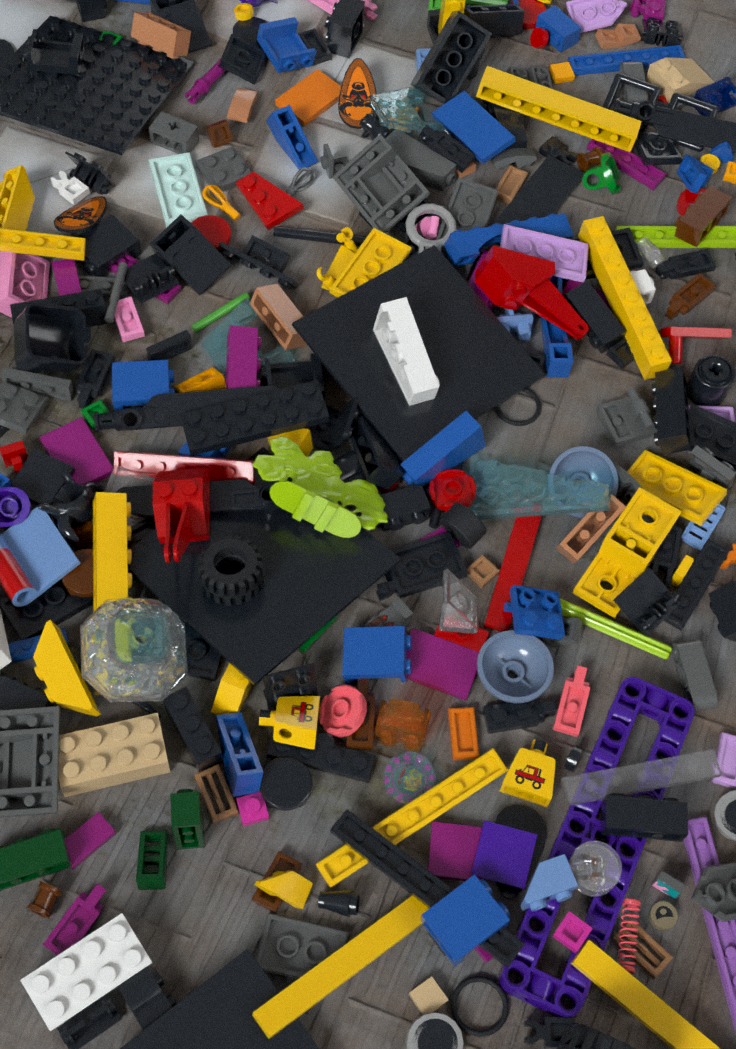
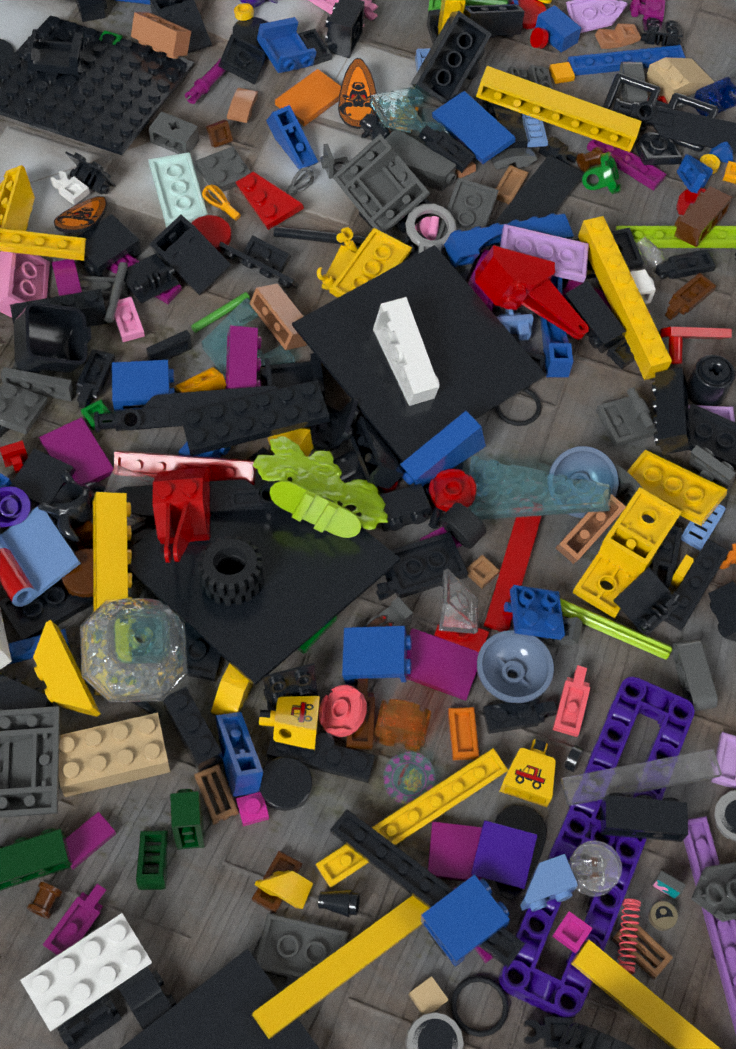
(534, 128): none -> medium blue slope

